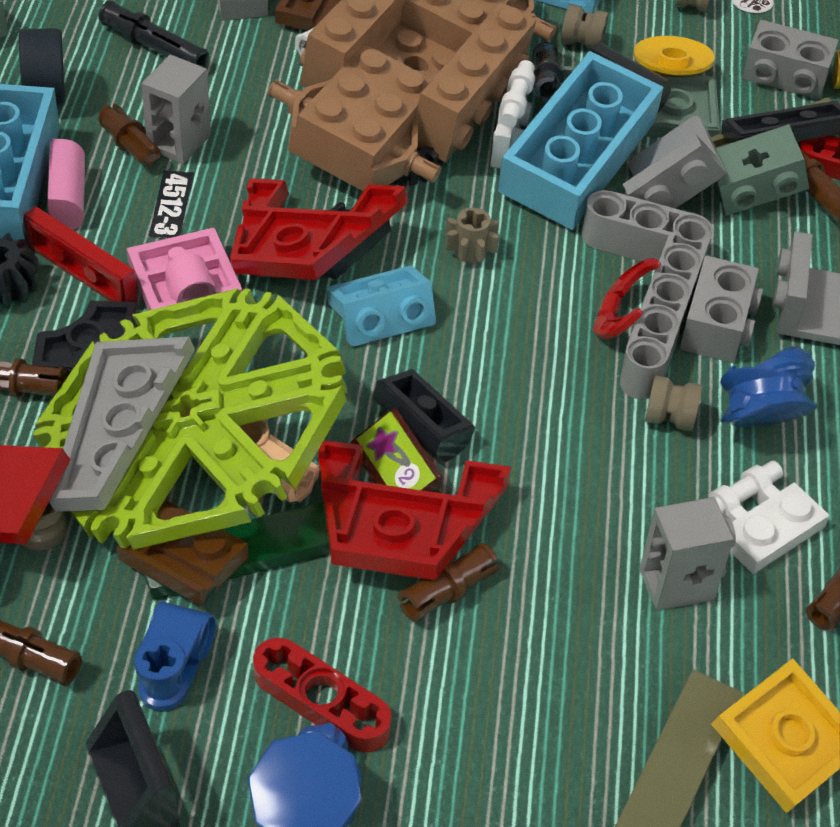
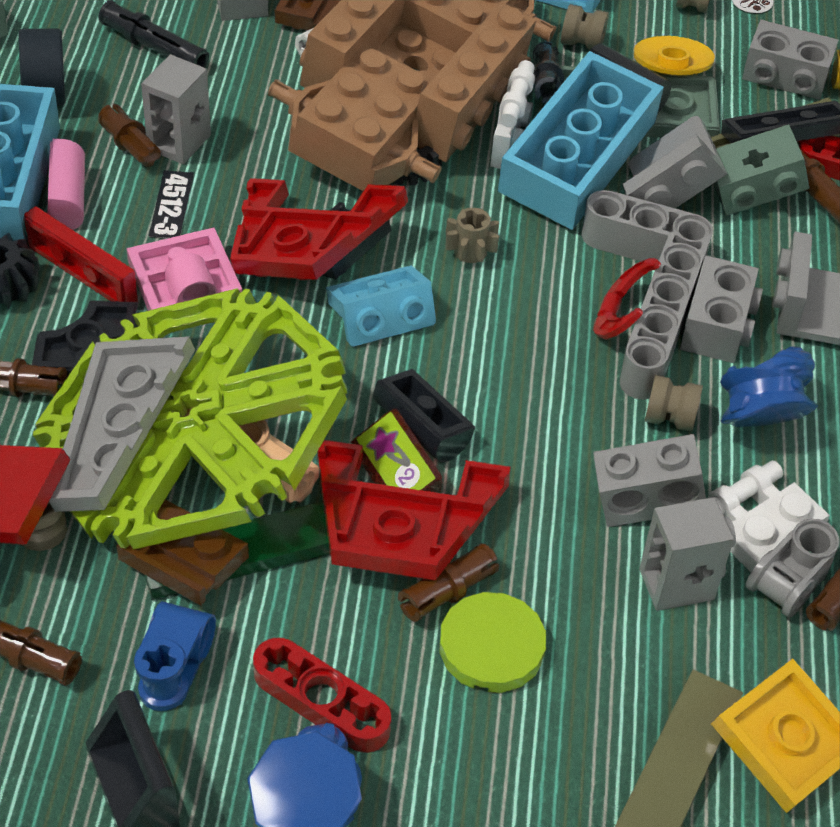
(492, 642): none -> lime tile
(646, 477): none -> light grey brick
(791, 571): none -> light grey piece

